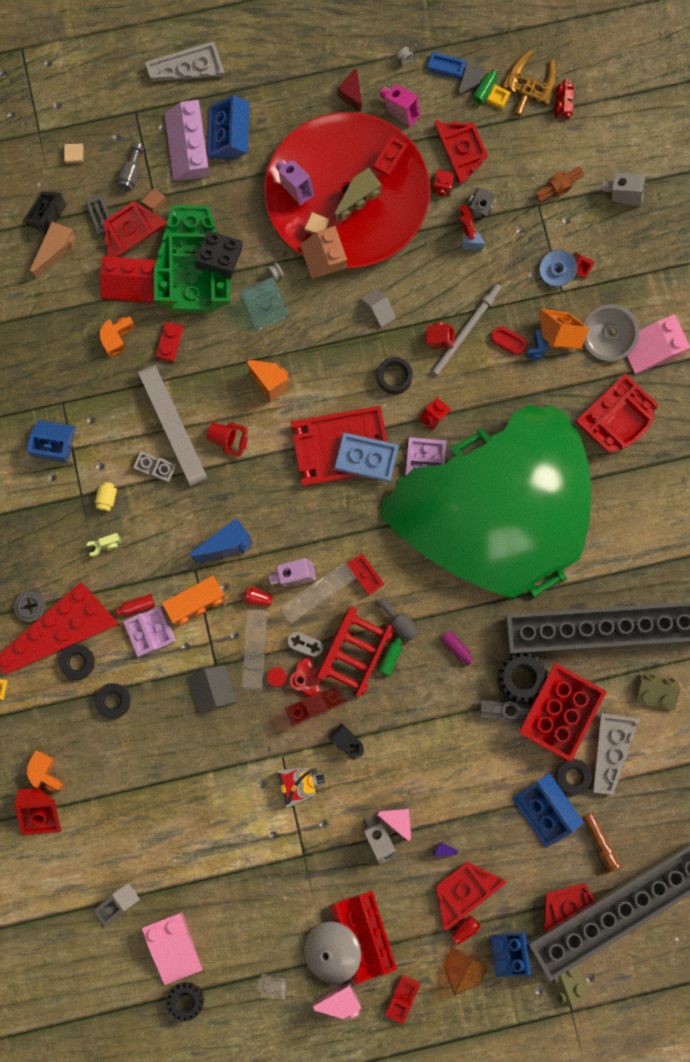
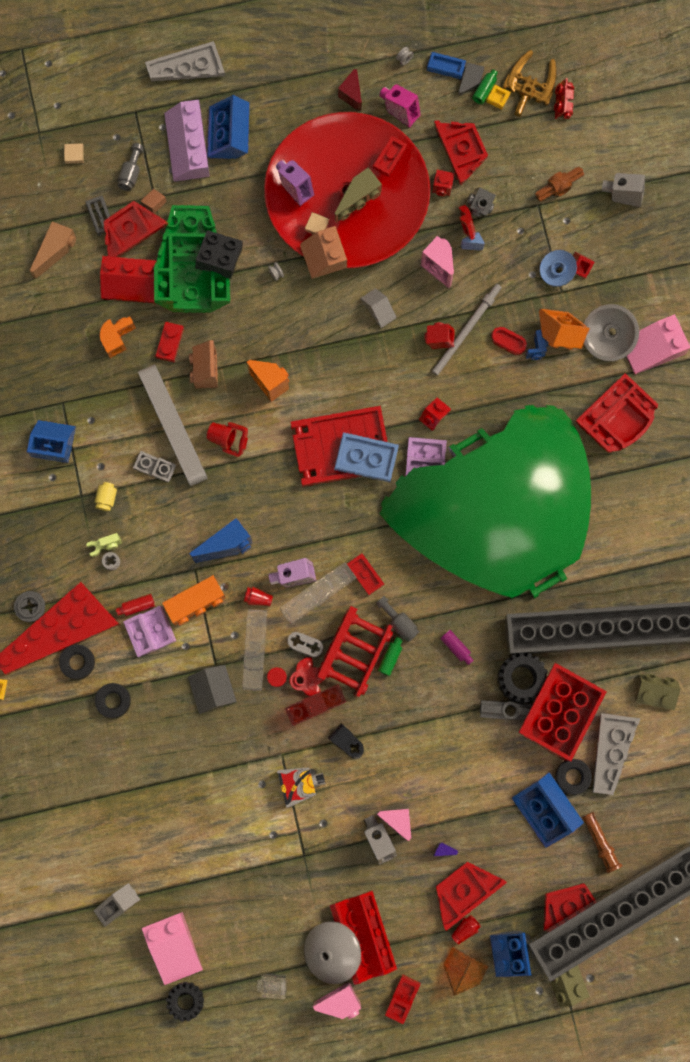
(36, 812): red slope -> none
(39, 769): orange brick -> none
(45, 211): black slope -> none
(110, 555): none -> light grey bush
(204, 365): none -> nougat slope
(264, 303): clear light blue slope -> none
(394, 361): black tyre -> none
(438, 260): none -> bright pink slope

